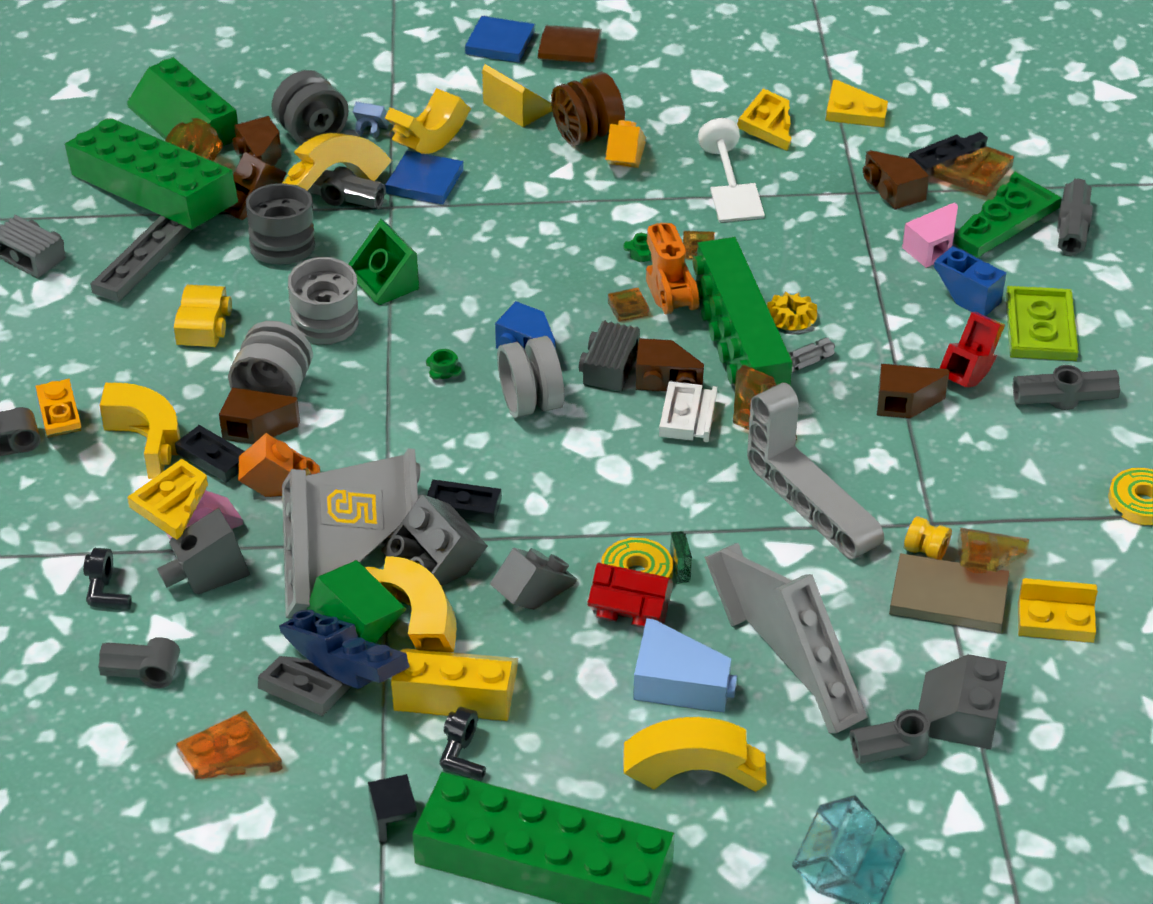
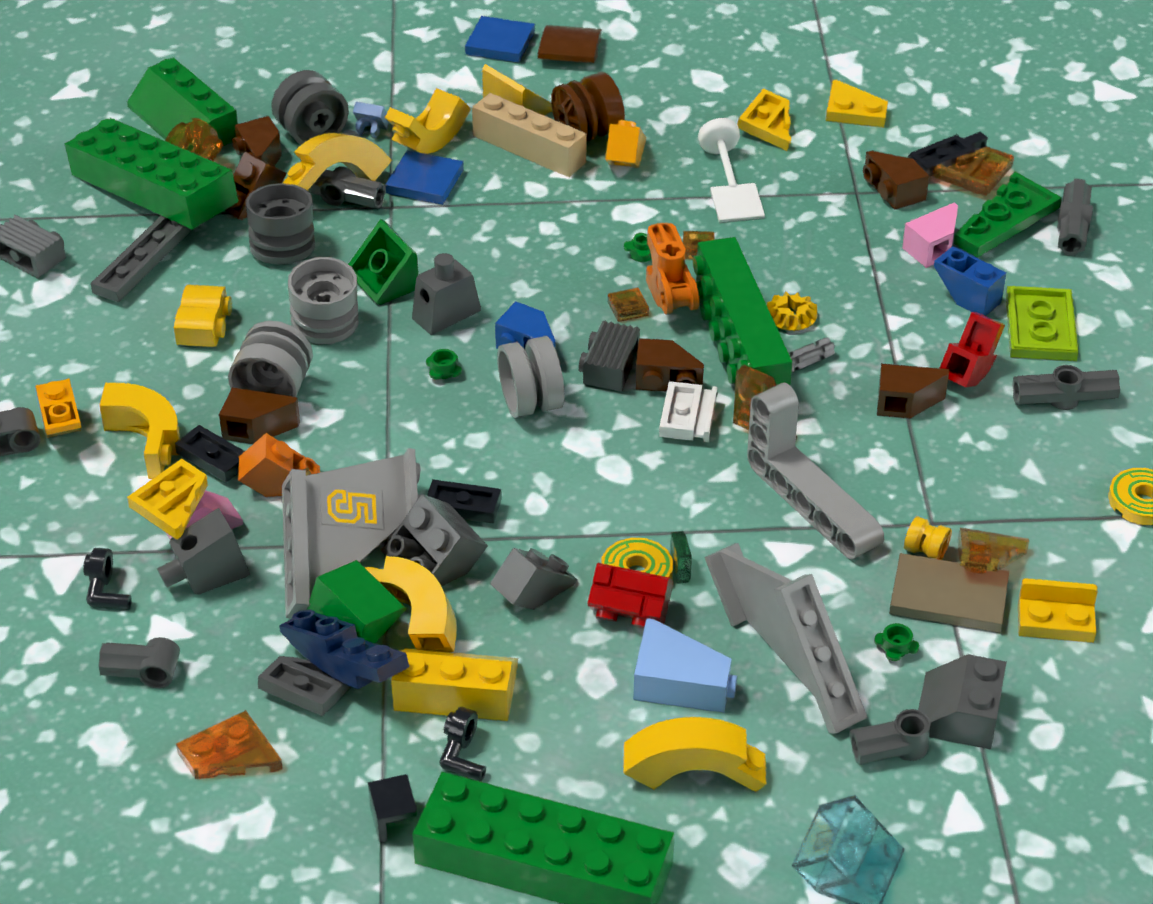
(444, 295): none -> dark grey torso
(529, 134): none -> tan brick
(896, 641): none -> green plate

